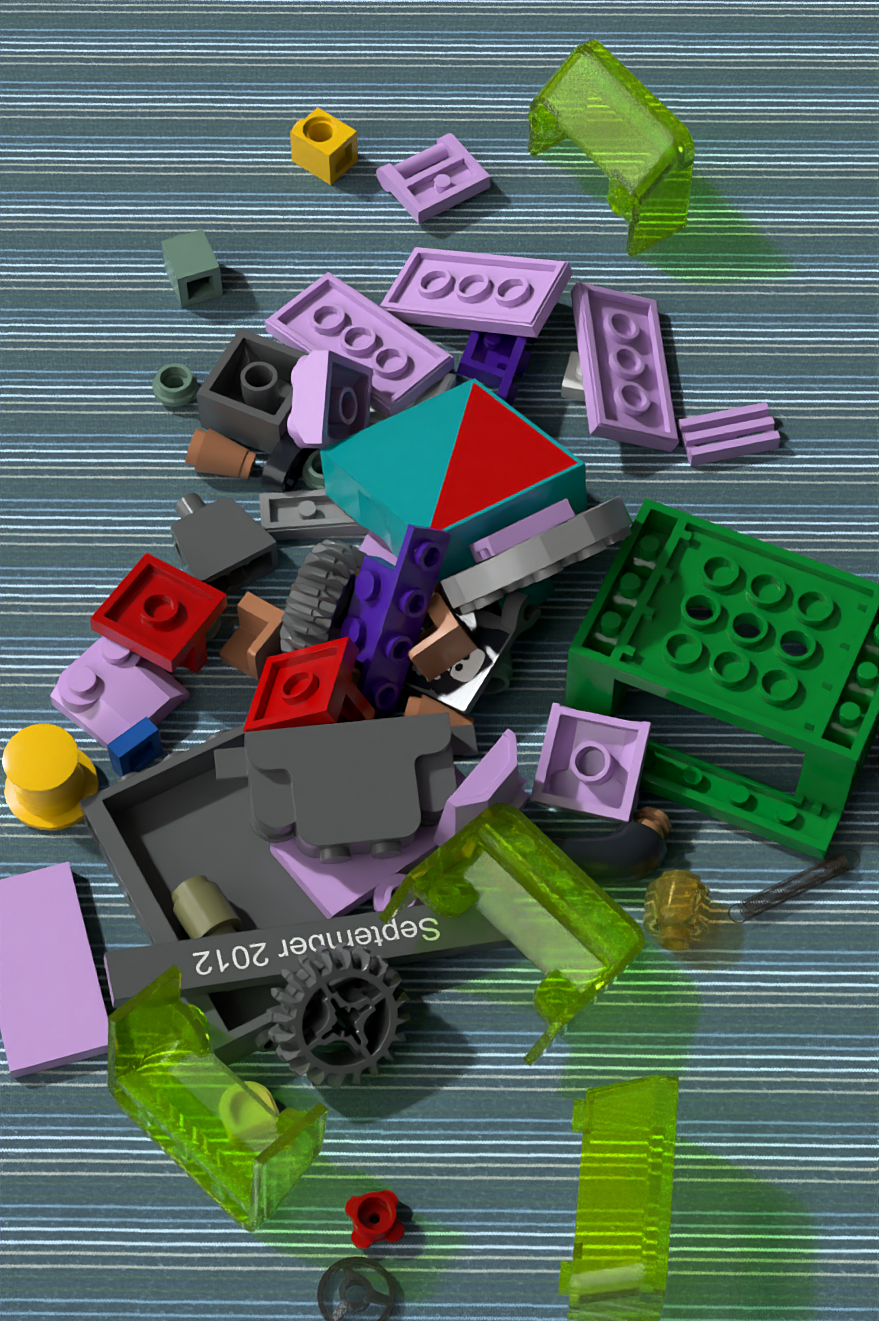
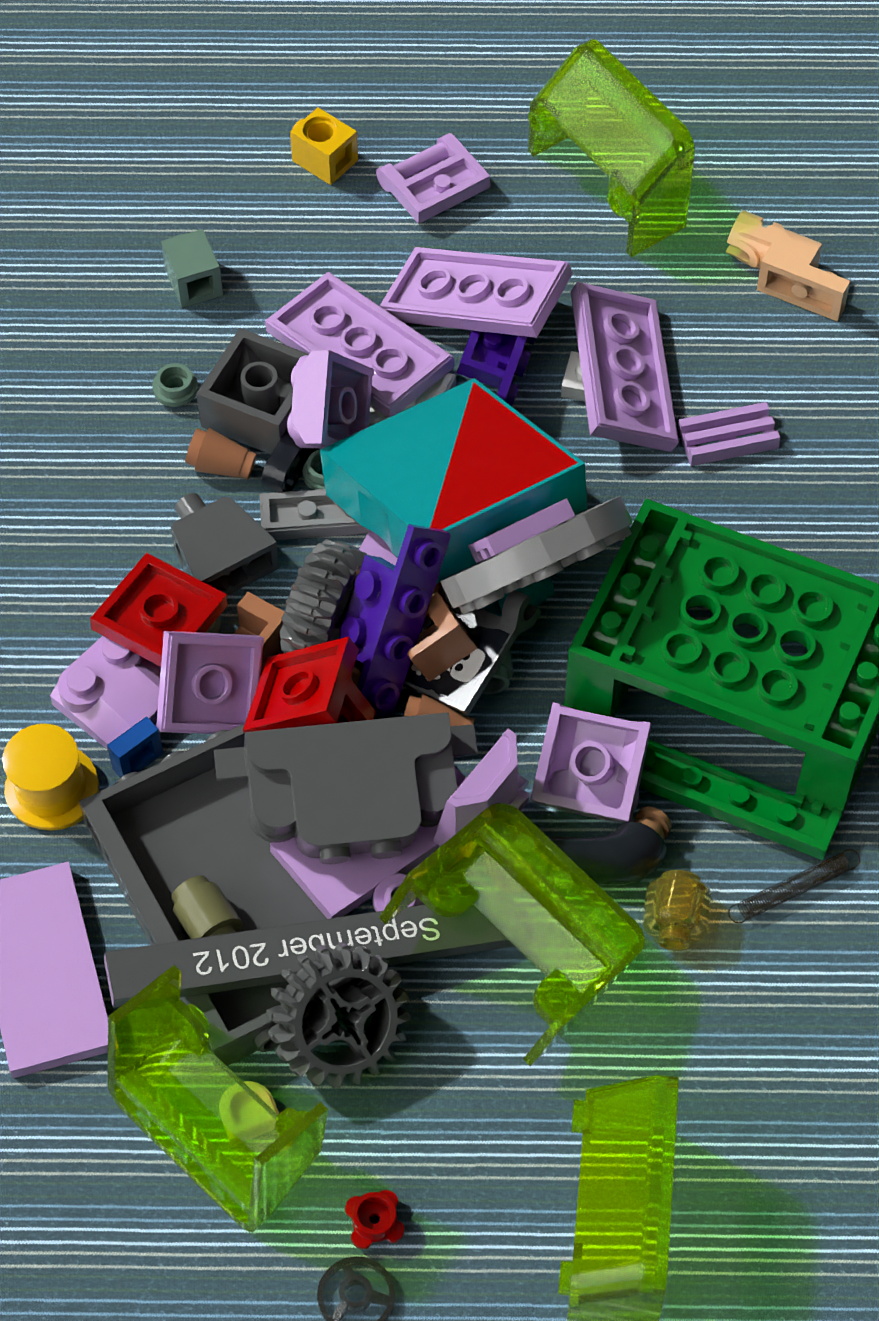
(207, 681): none -> lavender tile
(787, 266): none -> light nougat plate

